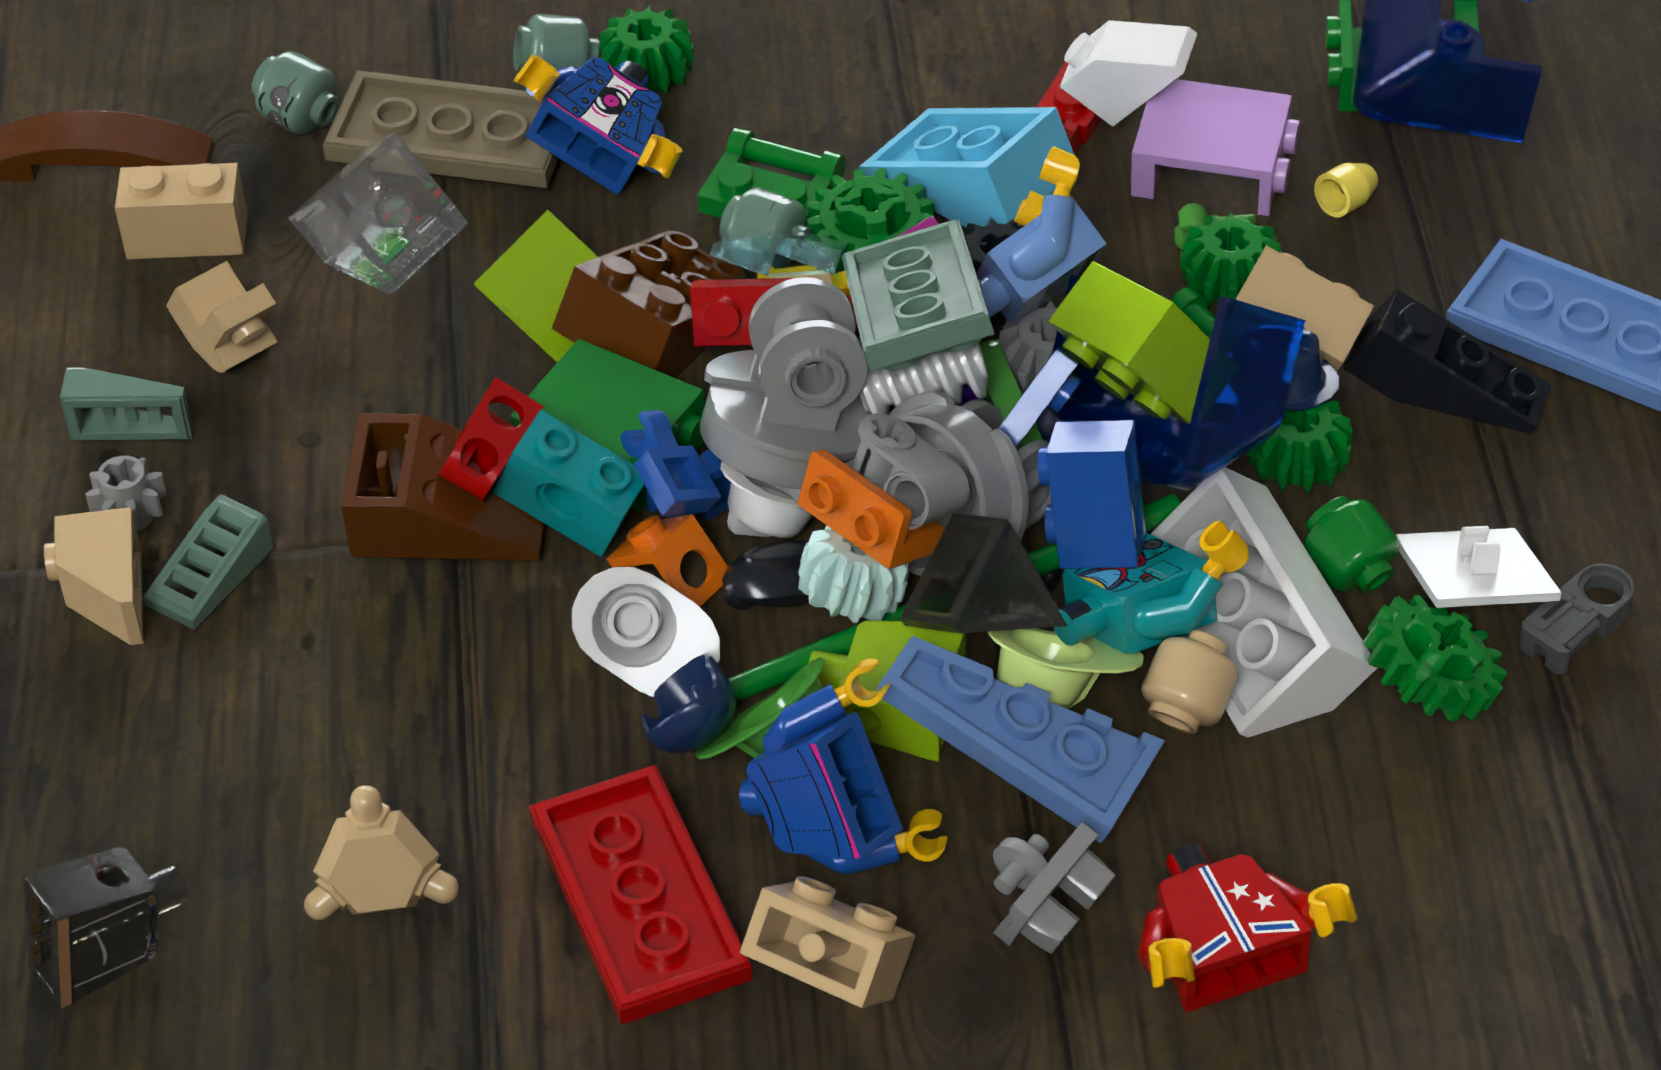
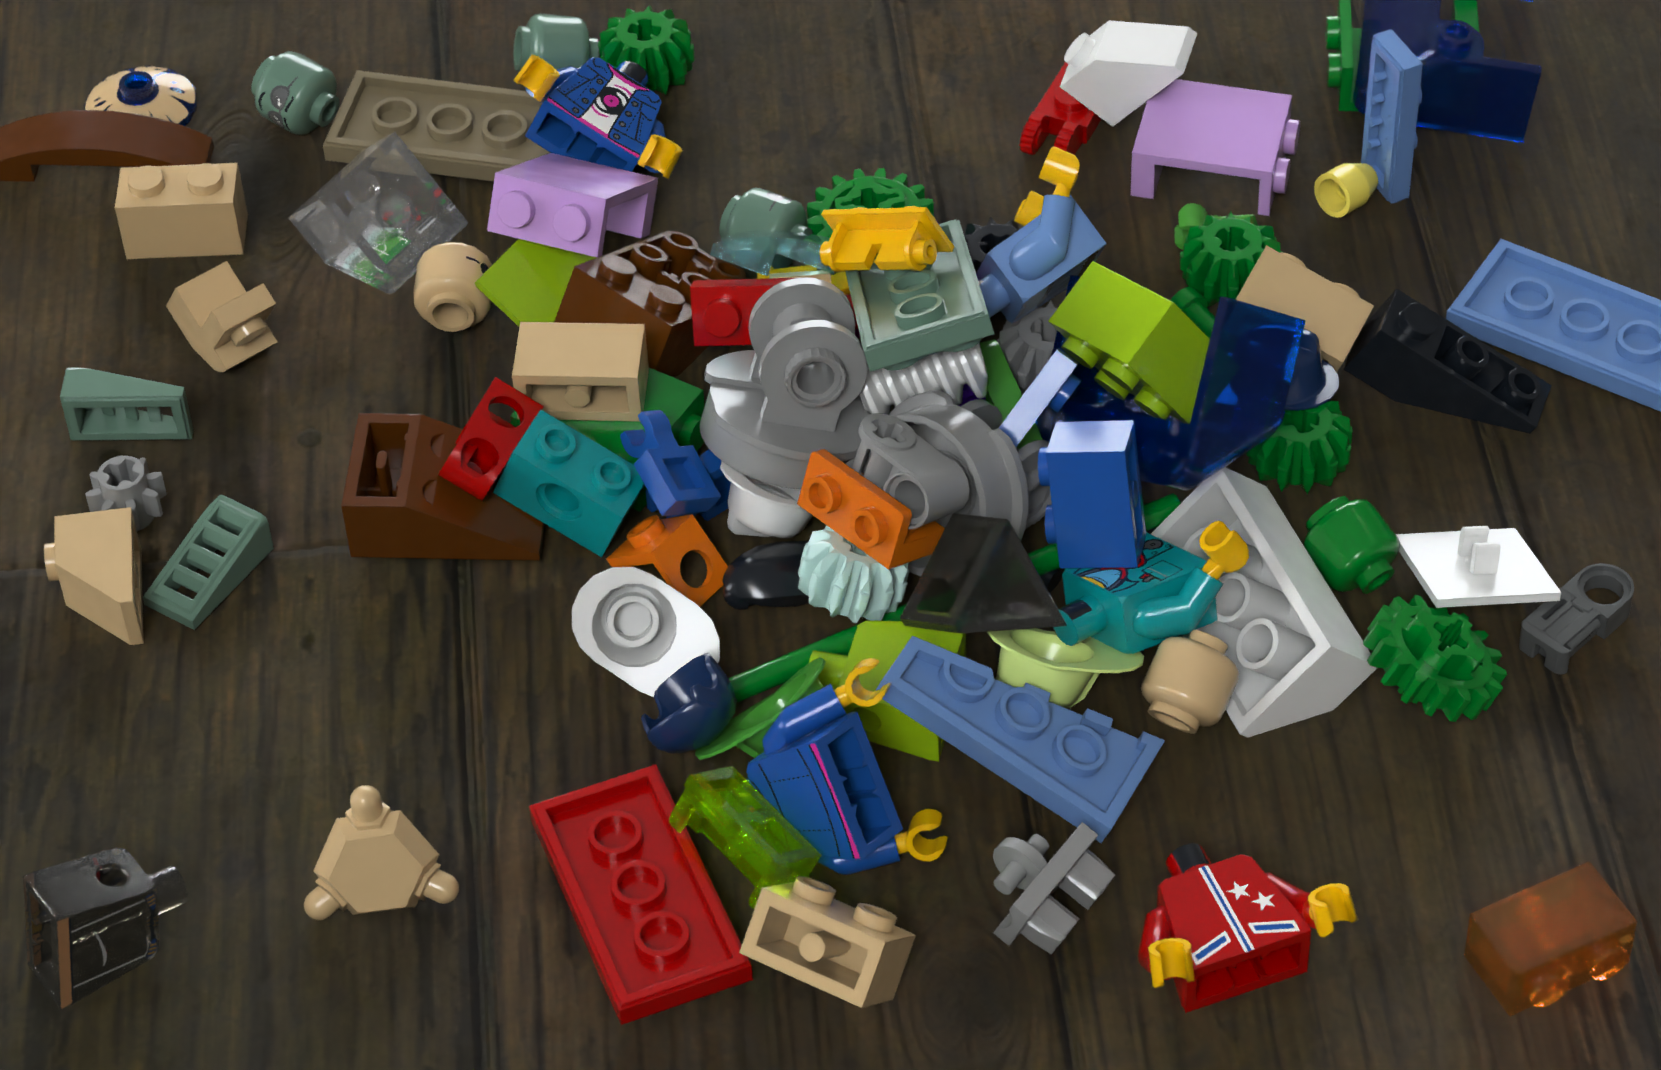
(146, 92): none -> tan dish
(446, 286): none -> tan head
(570, 203): none -> lavender panel
(583, 369): none -> tan brick
(735, 177): green plate -> none
(744, 829): none -> clear neon green hinge
(901, 237): none -> yellow hinge
(975, 159): medium azure slope -> none
(1392, 114): none -> medium blue plate
(1550, 939): none -> clear orange brick

